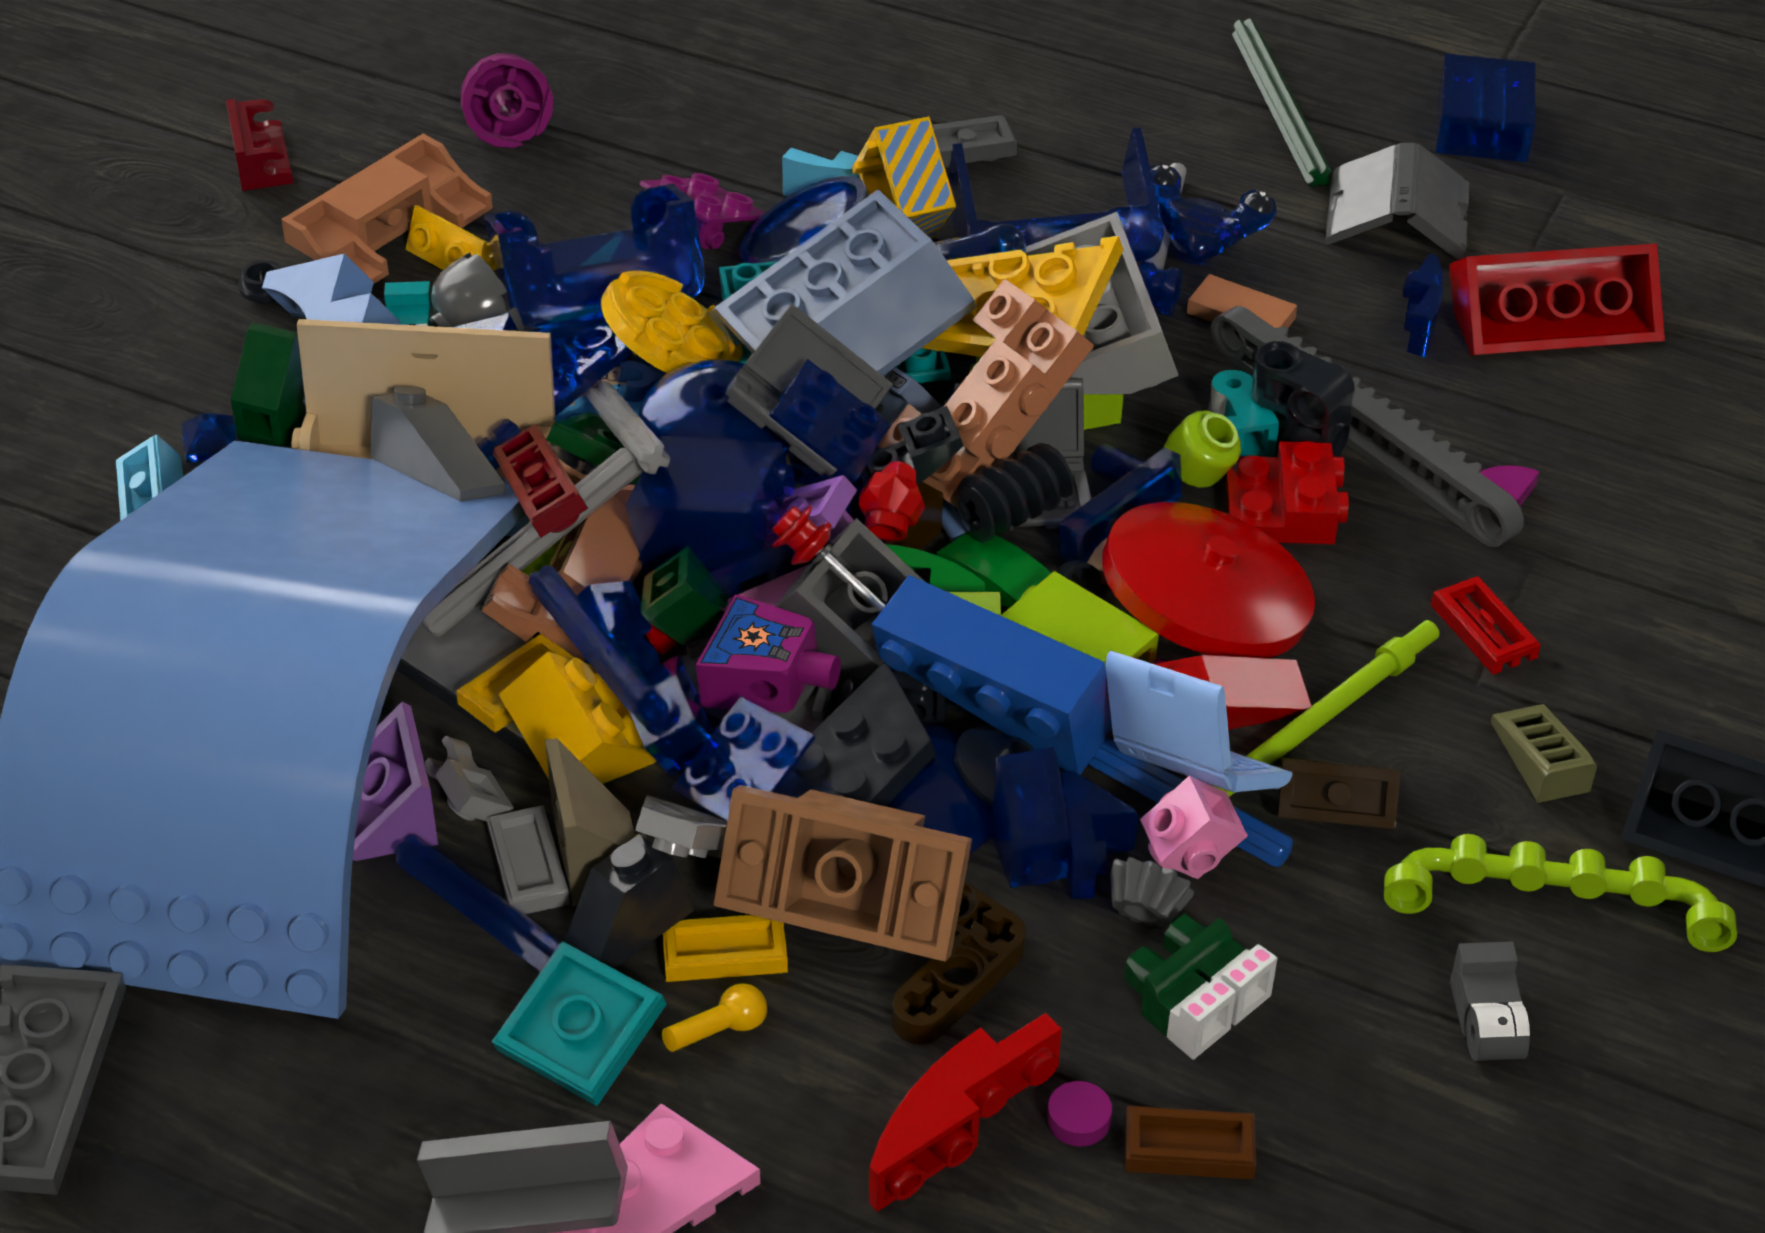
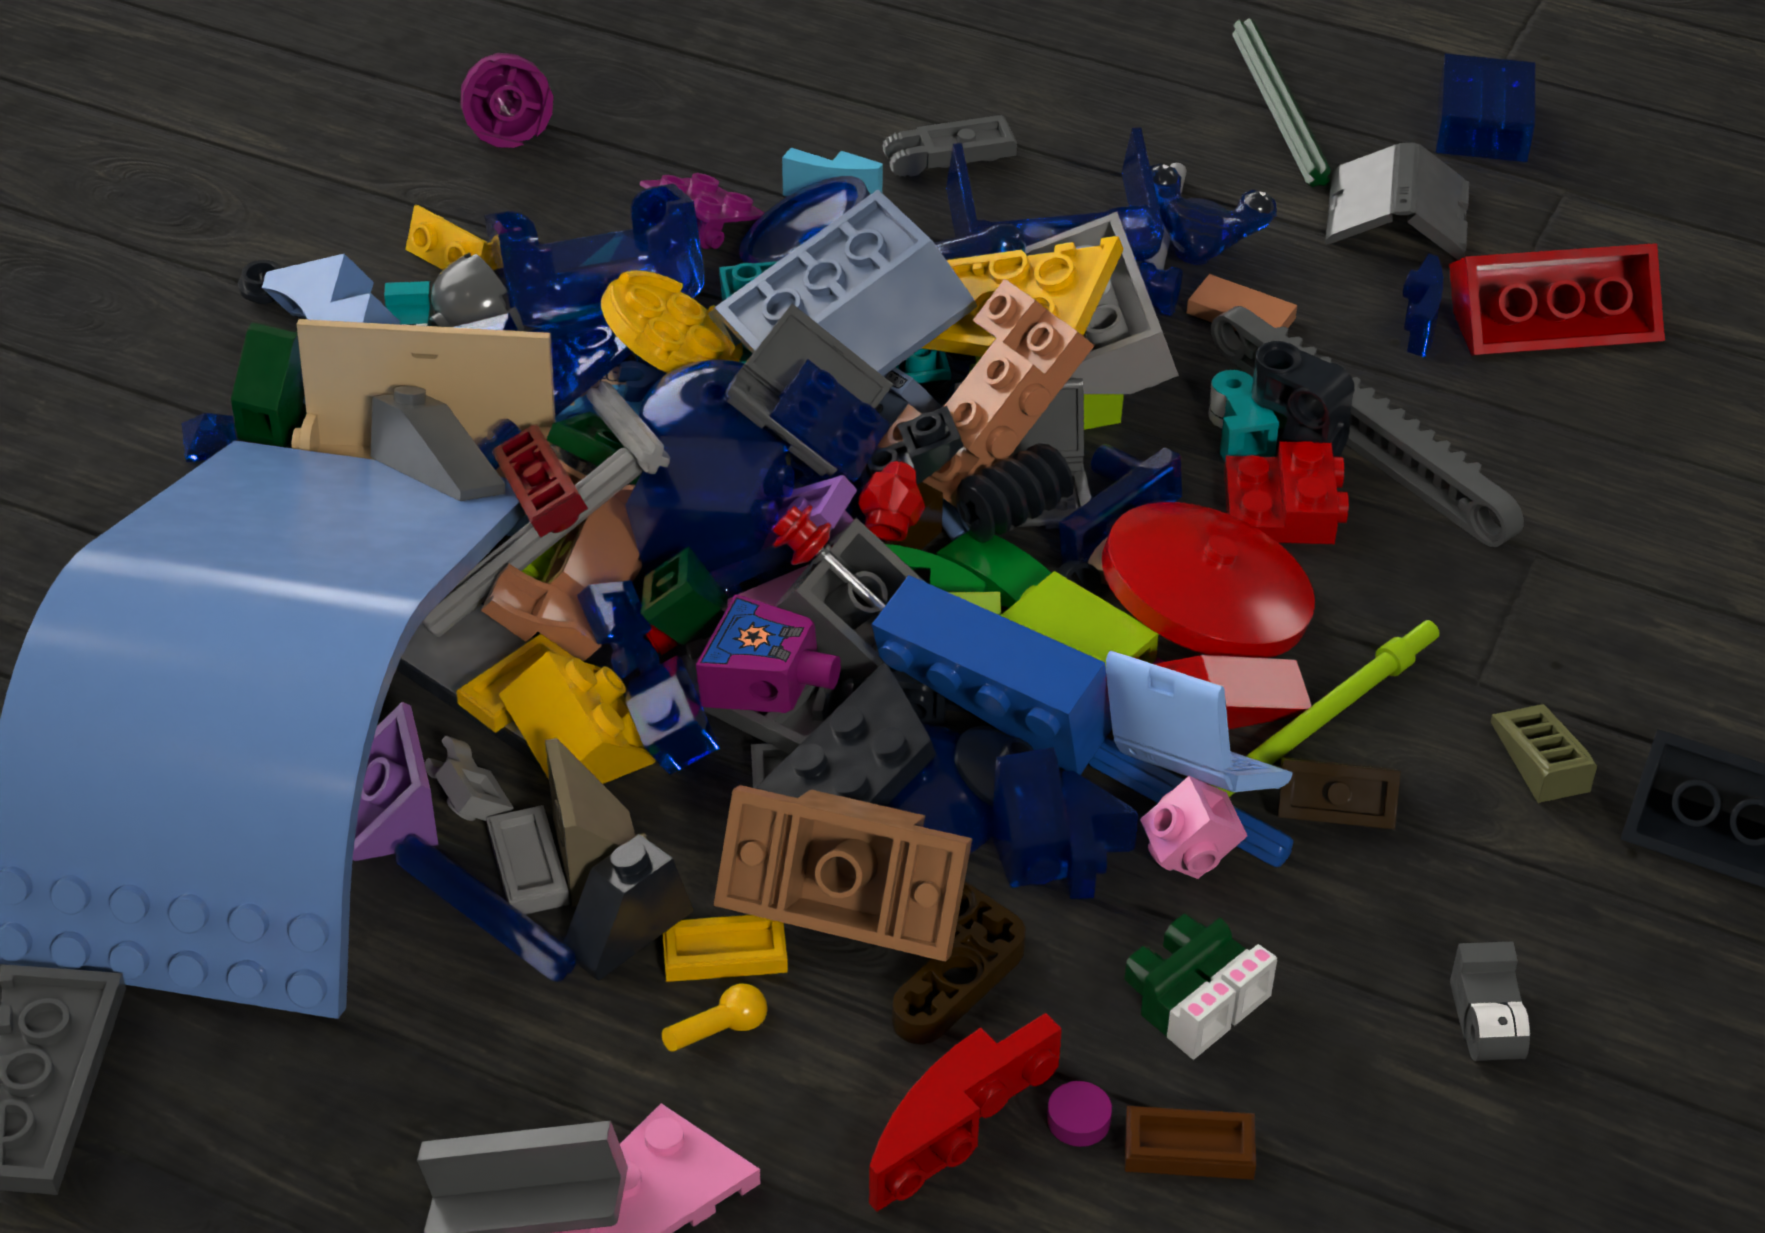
(146, 473): medium azure slope -> none
(258, 145): dark red hinge -> none
(380, 204): nougat bracket -> none
(579, 1023): teal plate -> none
(592, 640): clear blue axle -> none
(681, 829): light grey wing -> none
(744, 750): clear blue hinge -> none
(909, 171): yellow container -> none
(1148, 892): dark grey piece -> none
(1206, 446): lime head -> none
(1409, 883): lime bar -> none
(1477, 627): red tile -> none
(1515, 480): magenta tile -> none

